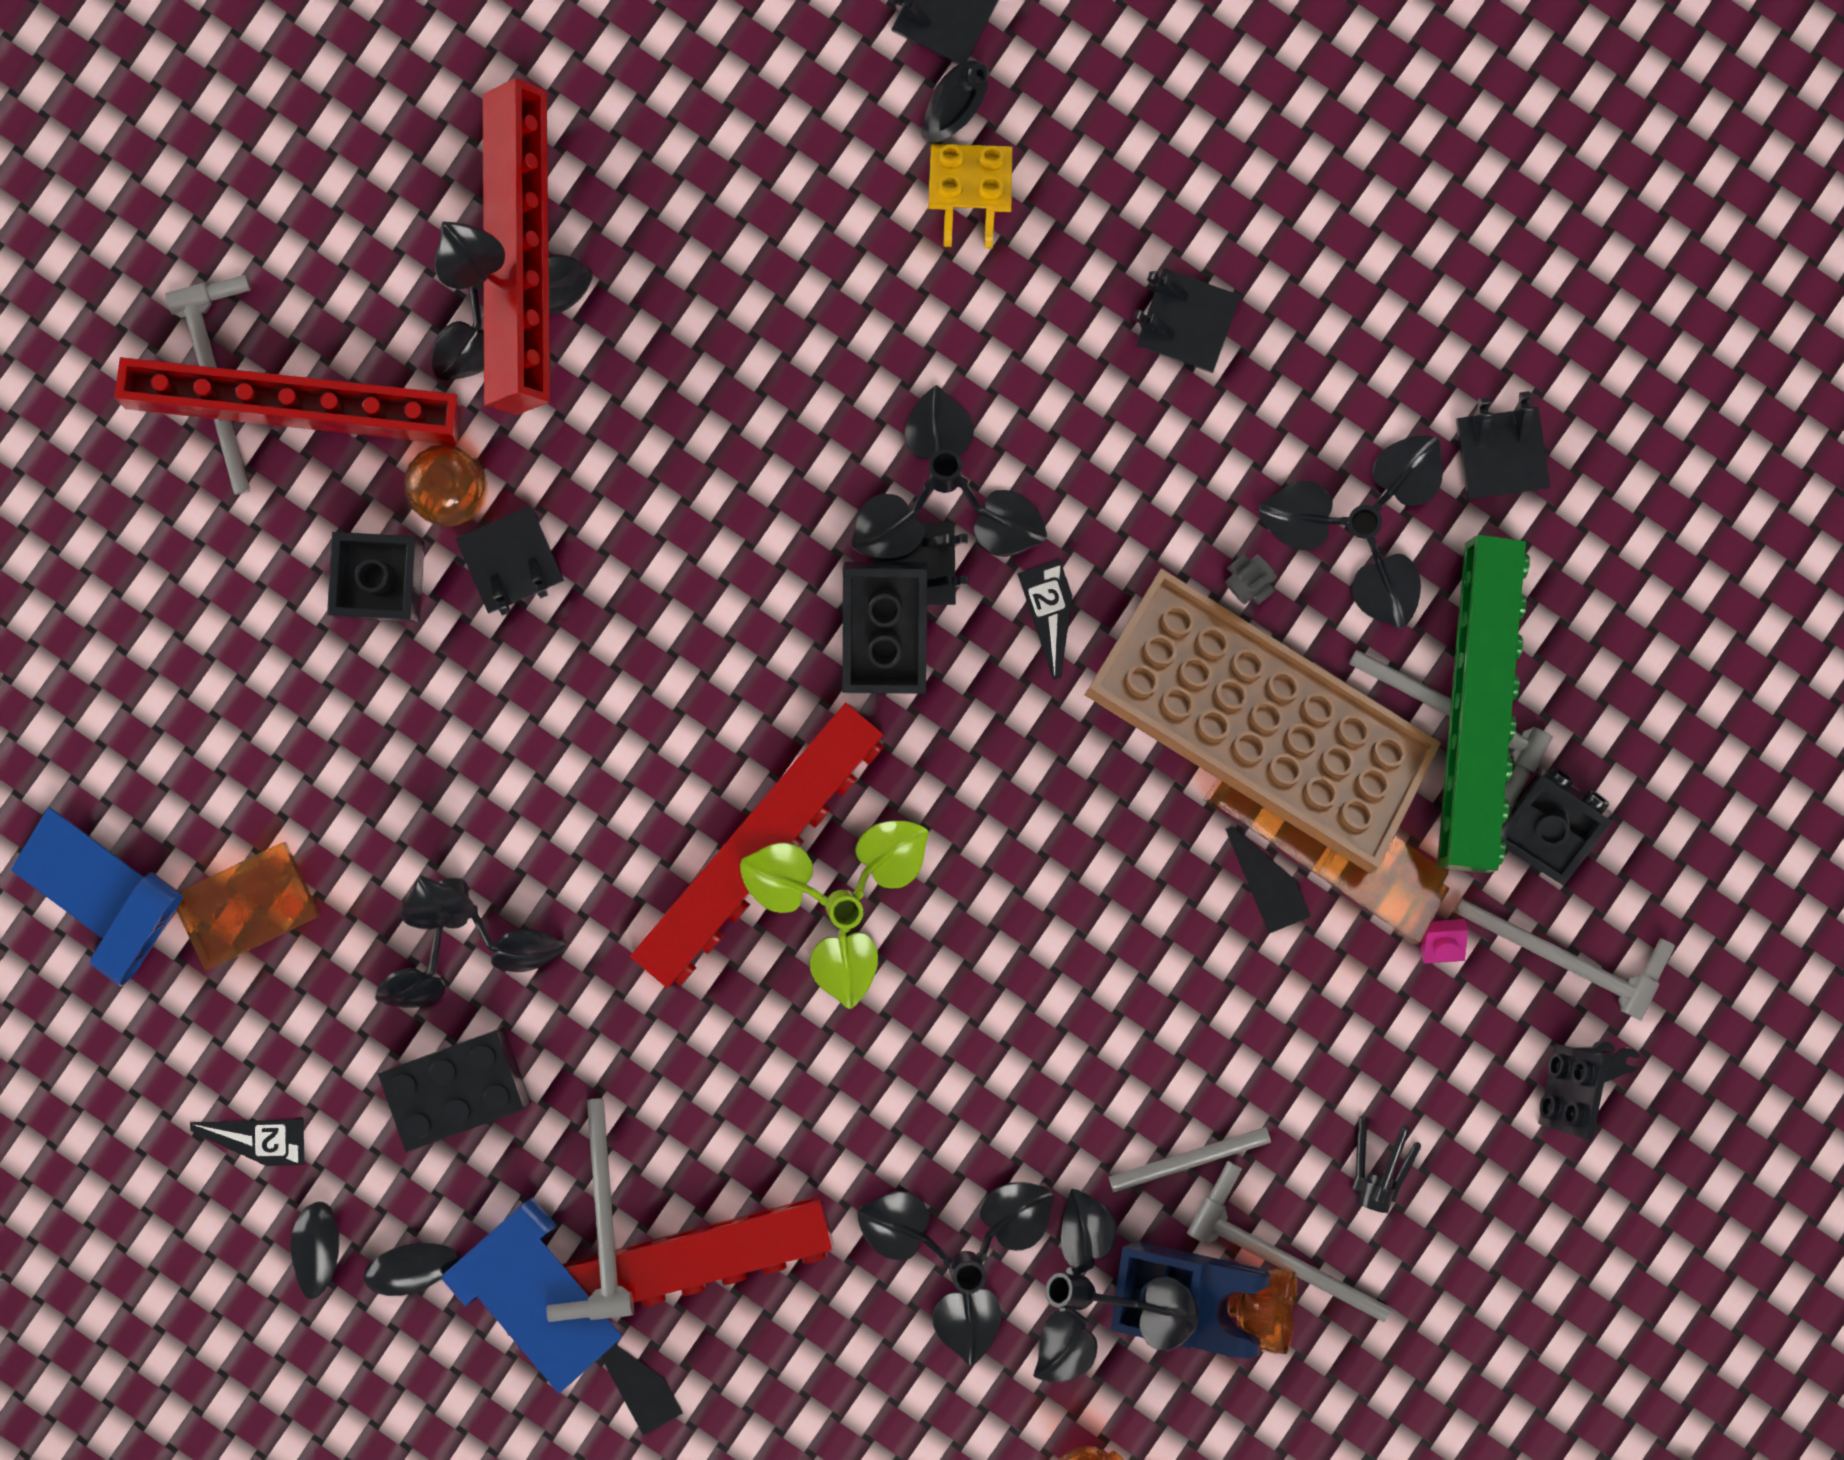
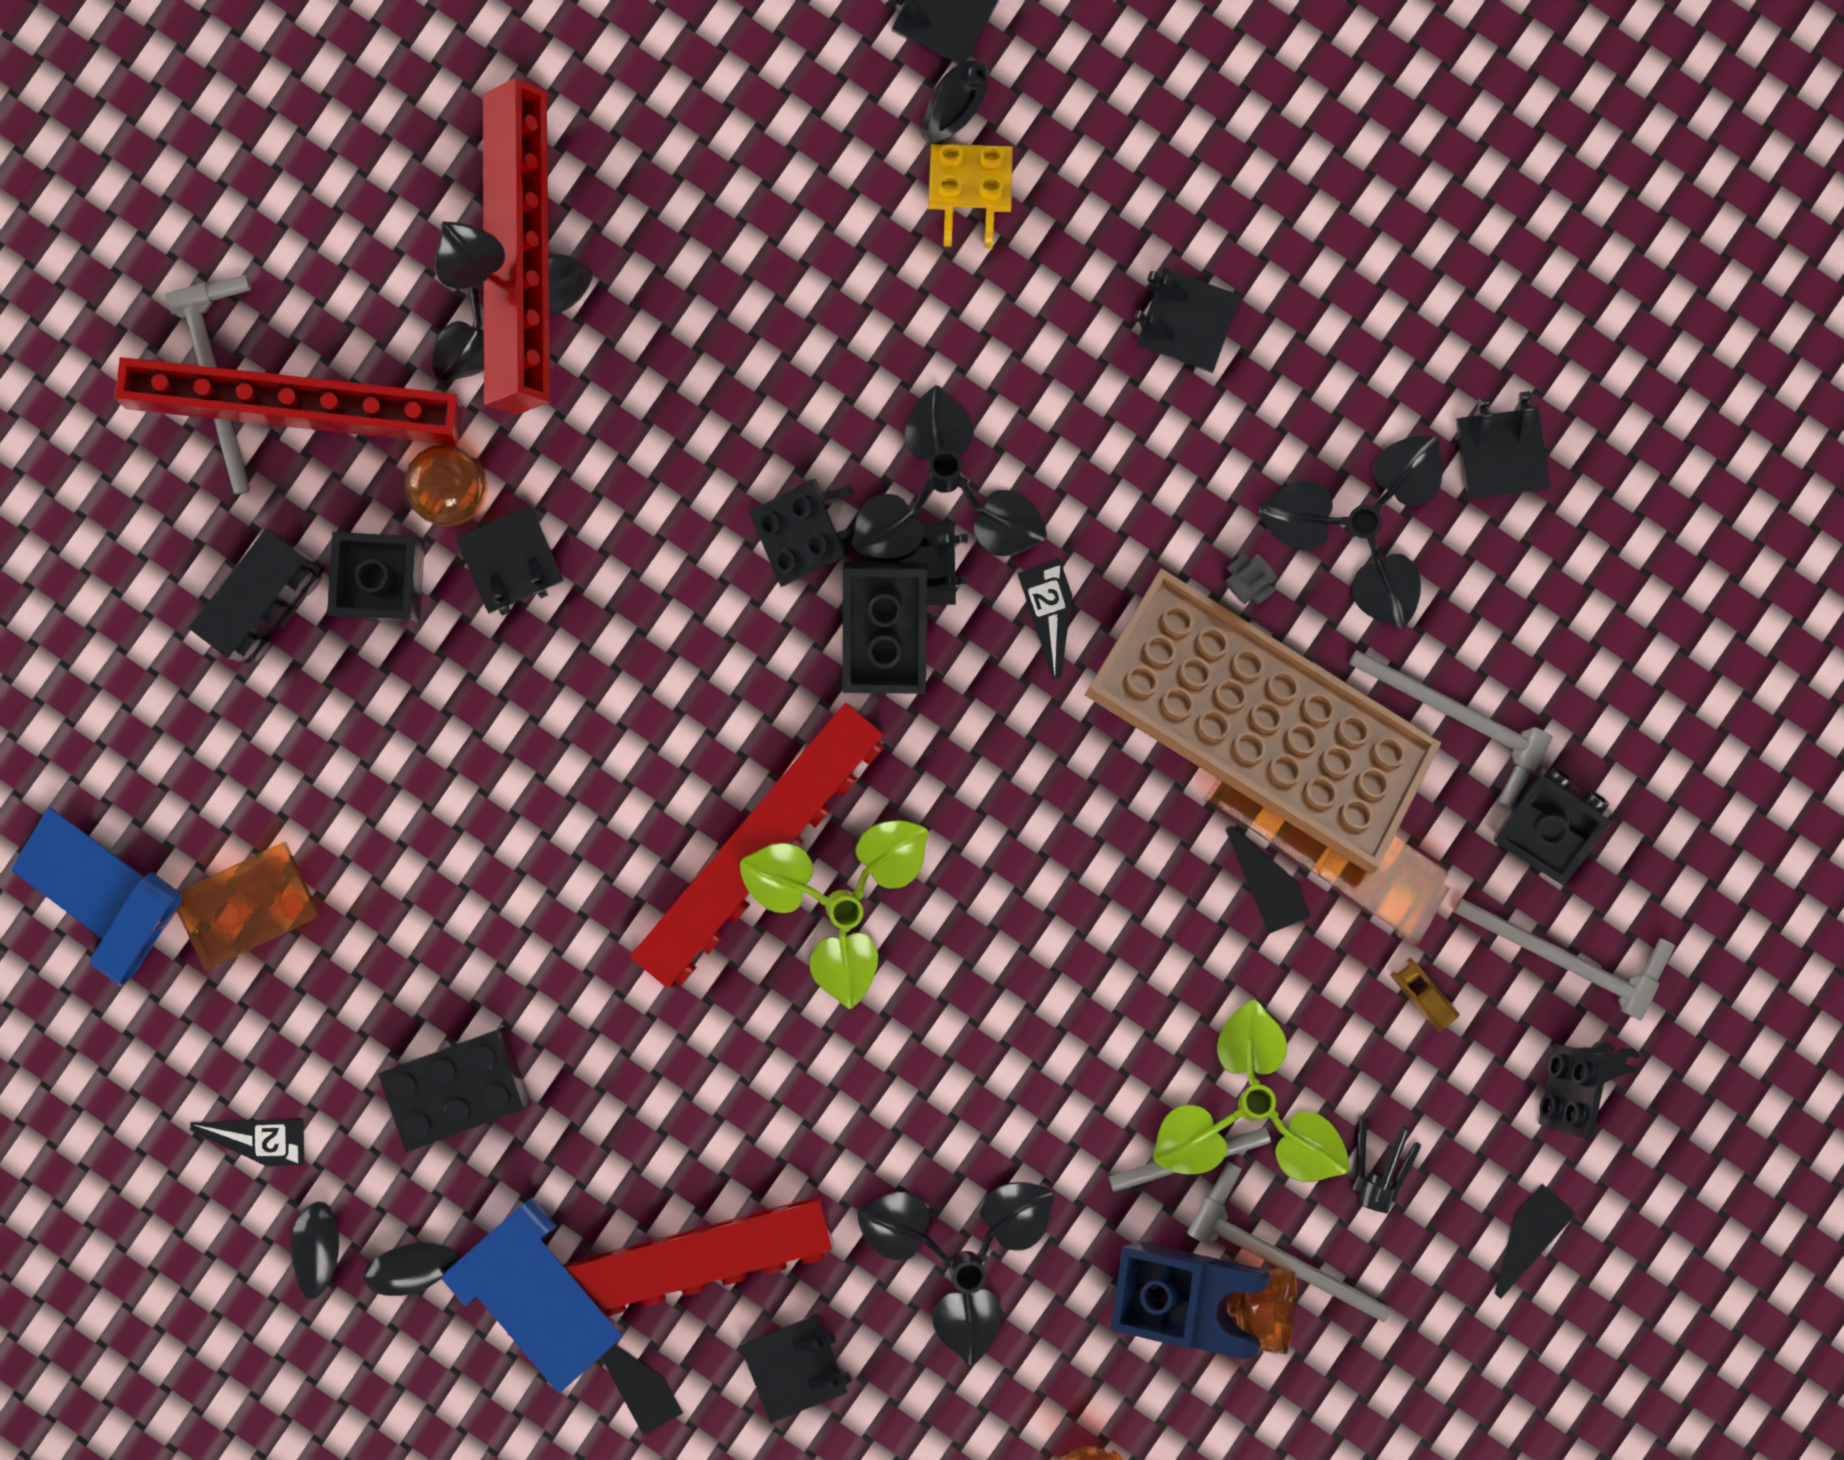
(257, 598): none -> black brick
(448, 905): black plant -> none
(611, 1299): light grey bar -> none
(795, 1368): none -> black plate
(800, 531): none -> black plate
(1065, 1344): black plant -> none
(1252, 1044): none -> lime plant
(1428, 999): none -> pearl gold bar
(1445, 941): dark pink plate -> none
(1482, 705): green brick -> none
(1532, 1231): none -> black sticker

